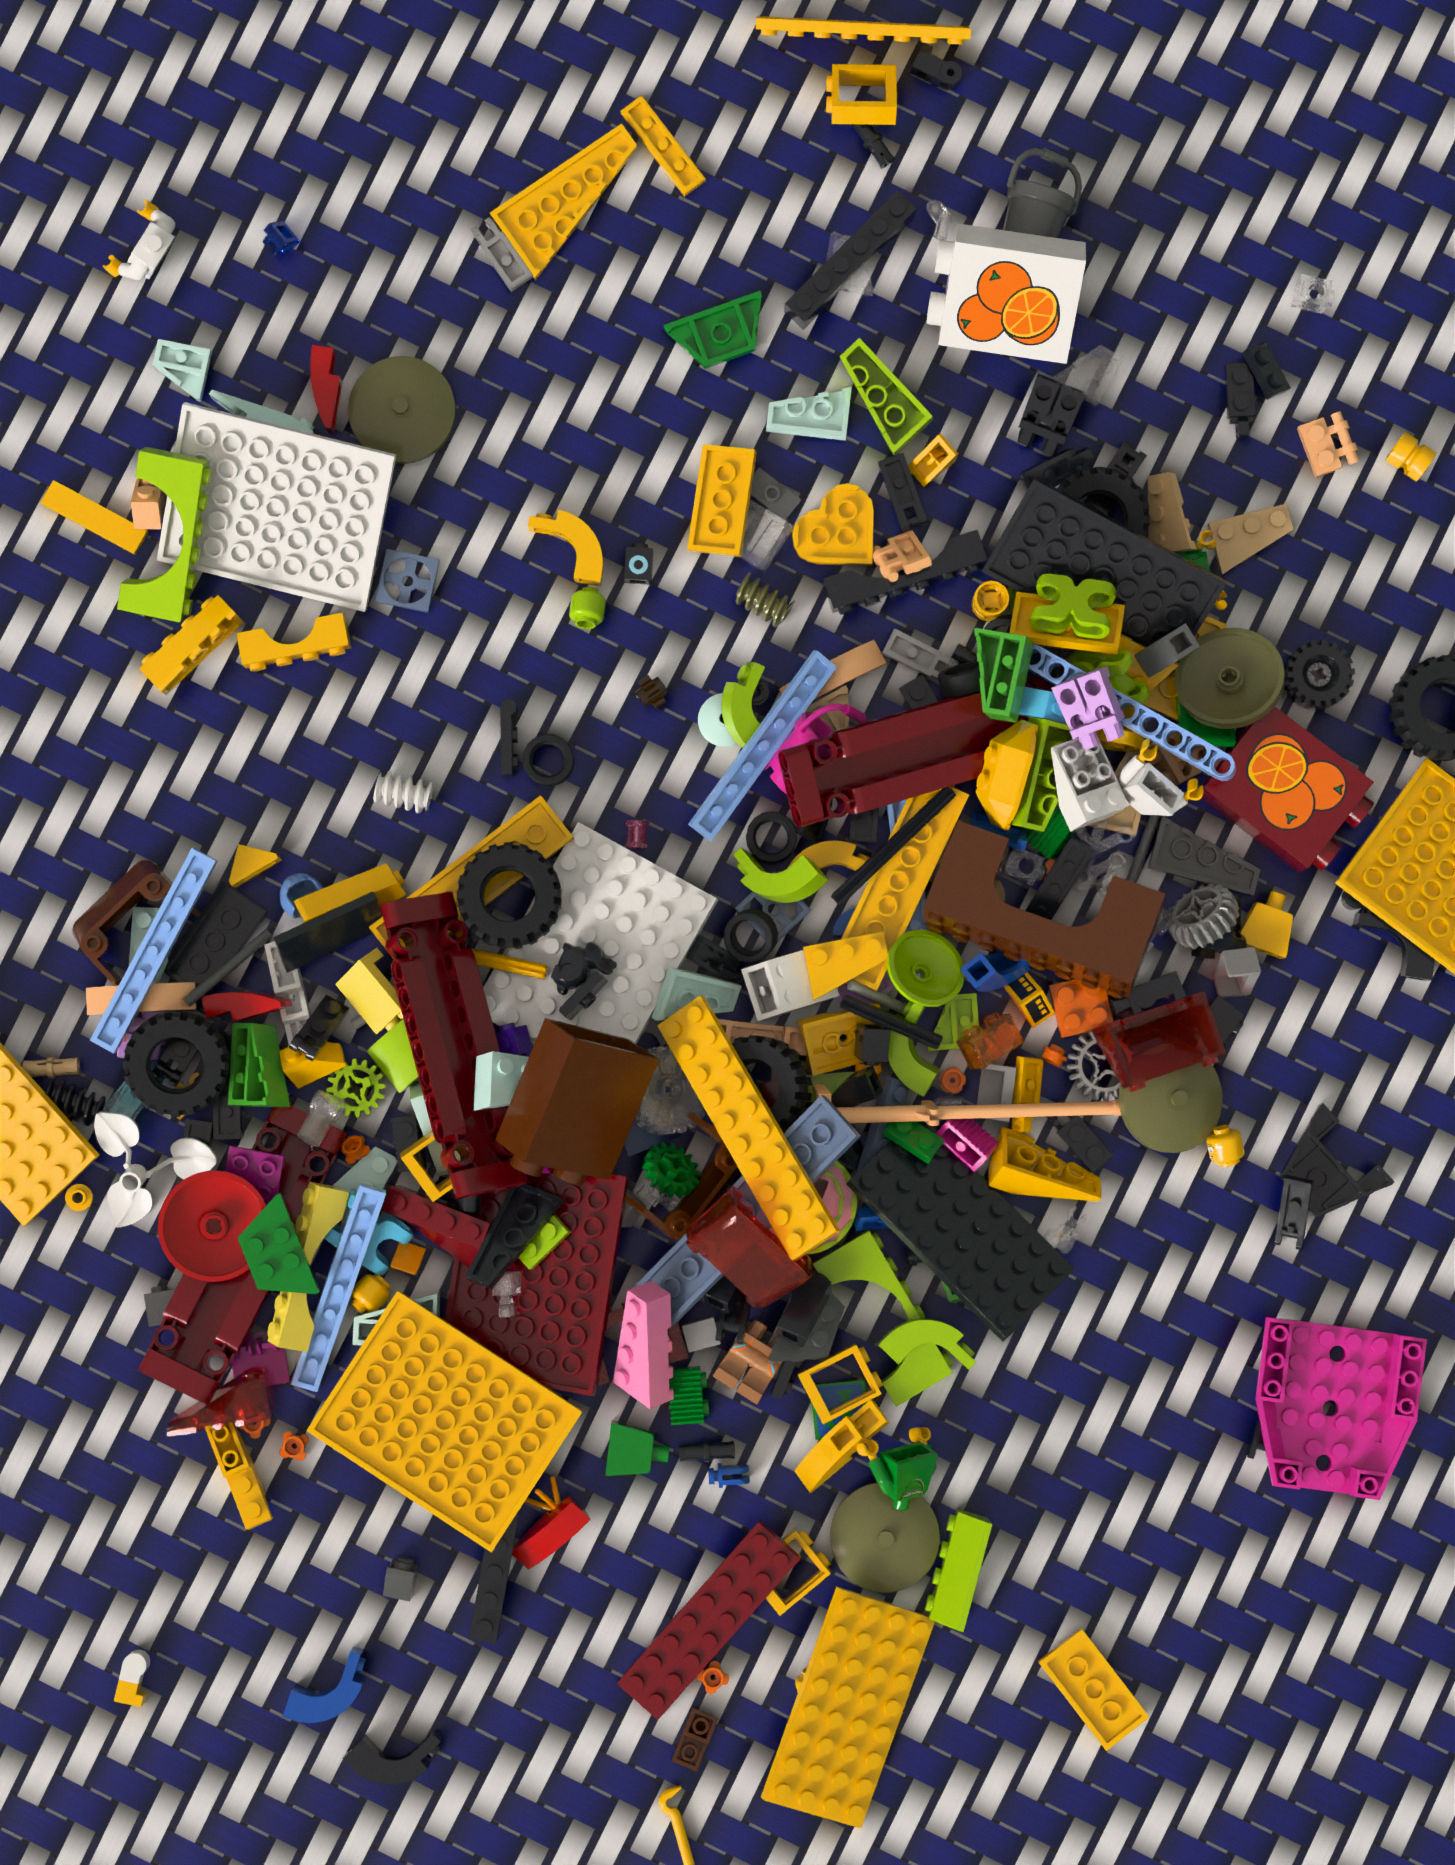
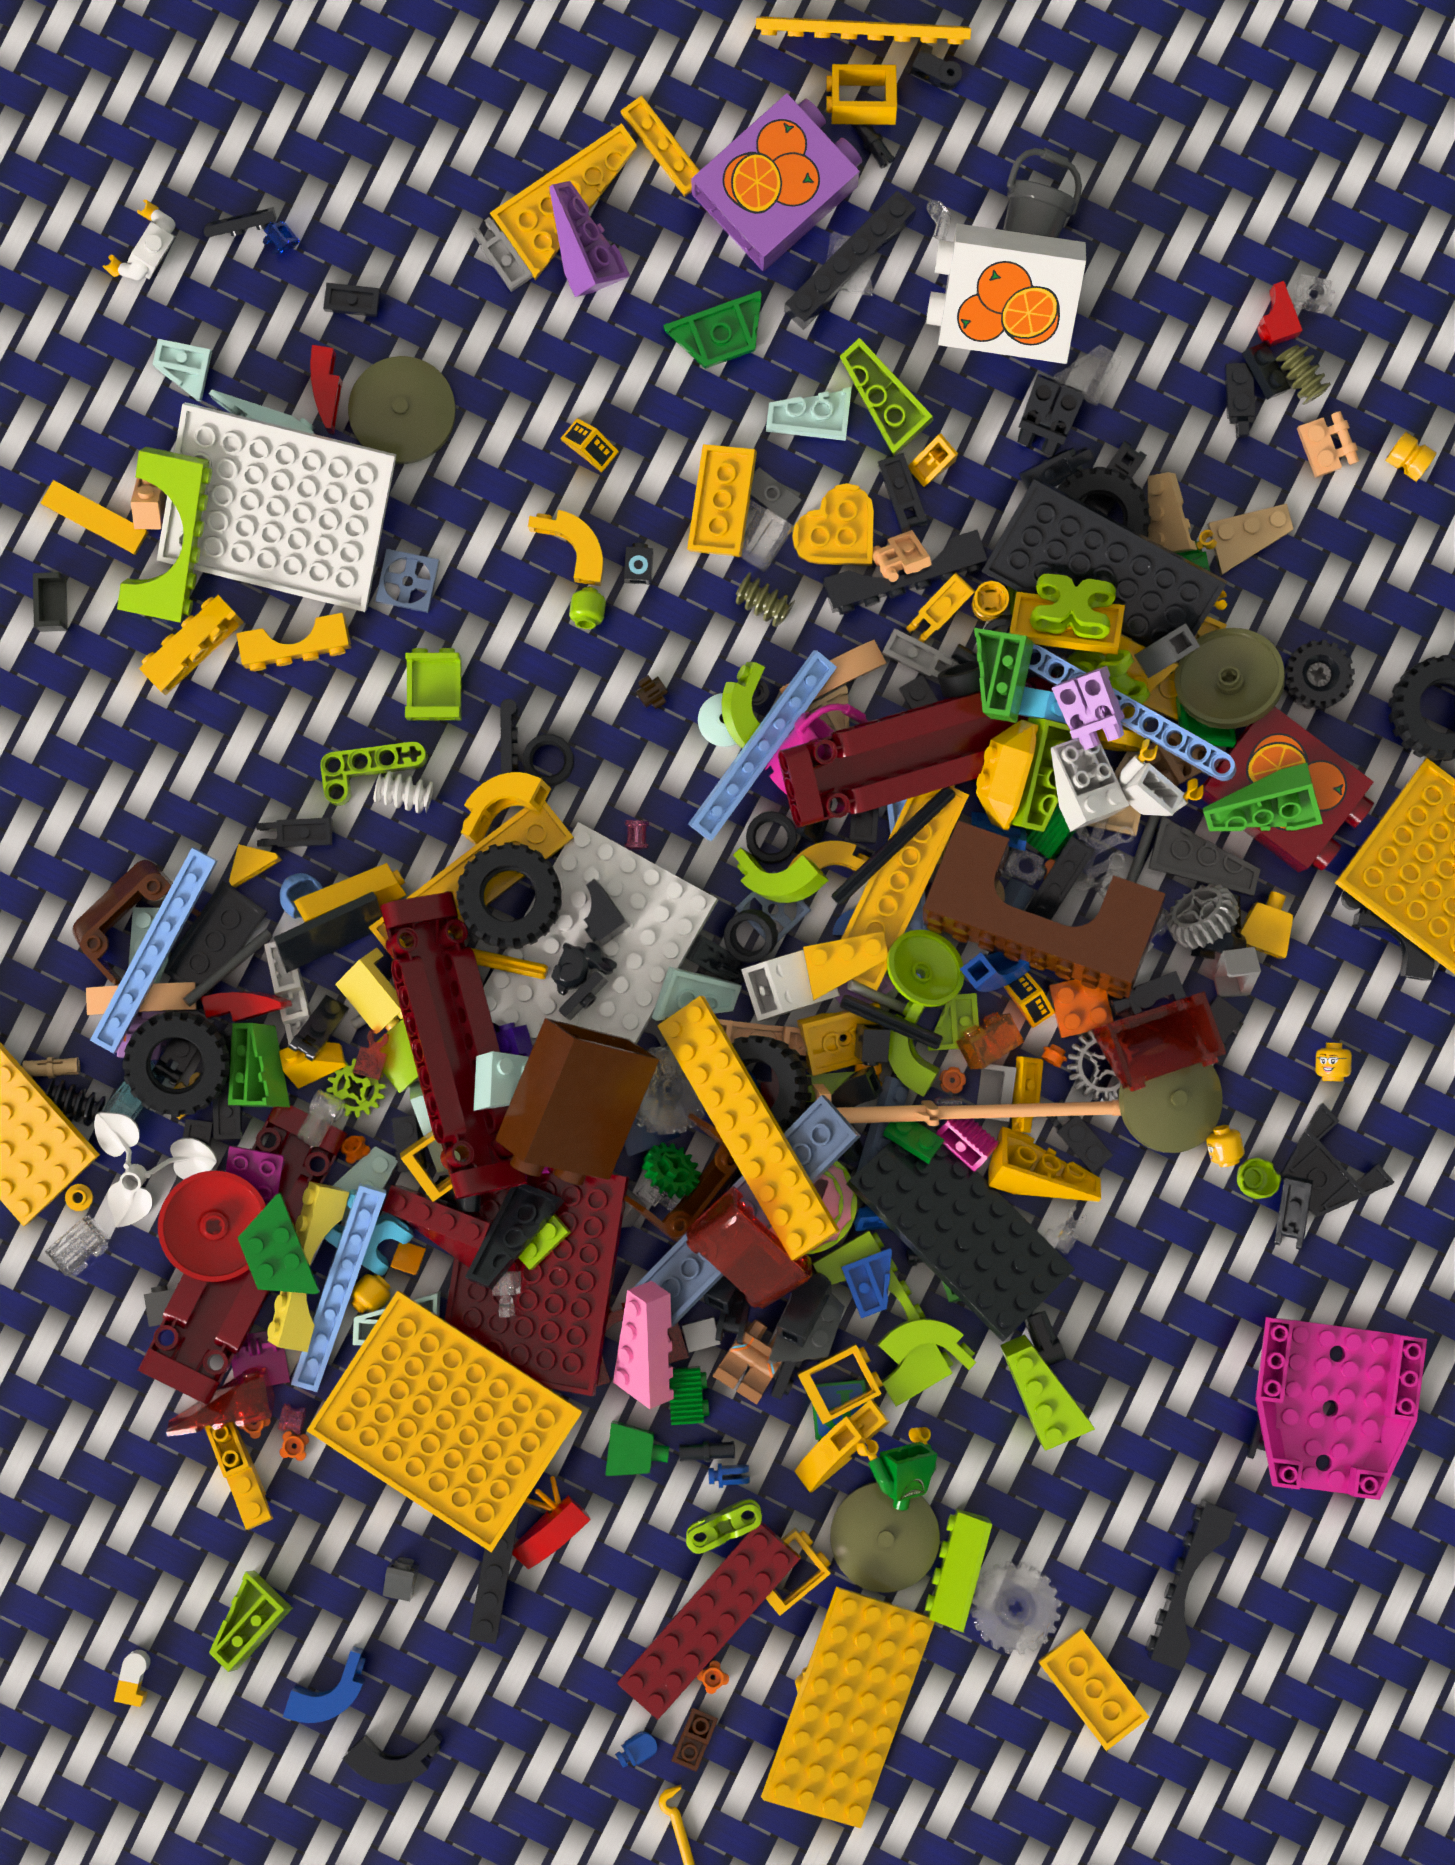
(50, 601): none -> pearl dark grey panel
(78, 1245): none -> clear brick
(237, 224): none -> black hinge
(250, 1620): none -> lime wedge
(292, 1419): none -> clear pink wheel
(298, 833): none -> black hinge
(352, 299): none -> black plate
(371, 1060): none -> clear red plate
(374, 766): none -> lime beam
(433, 685): none -> lime panel
(499, 794): none -> yellow arch
(585, 253): none -> medium lavender wedge
(590, 444): none -> slope
(604, 917): none -> black arch
(637, 1749): none -> blue arm
(723, 1526): none -> lime piece
(777, 180): none -> medium lavender brick
(869, 1282): none -> blue wing
(942, 606): none -> yellow hinge
(1017, 894): none -> sand blue slope
(1027, 1625): none -> clear piece
(1044, 1339): none -> black piece
(1046, 1400): none -> lime wedge
(1210, 1529): none -> black arch
(1258, 1178): none -> lime hair
(1274, 801): none -> bright green wedge
(1282, 320): none -> red arch
(1303, 373): none -> olive piece
(1333, 1062): none -> yellow head

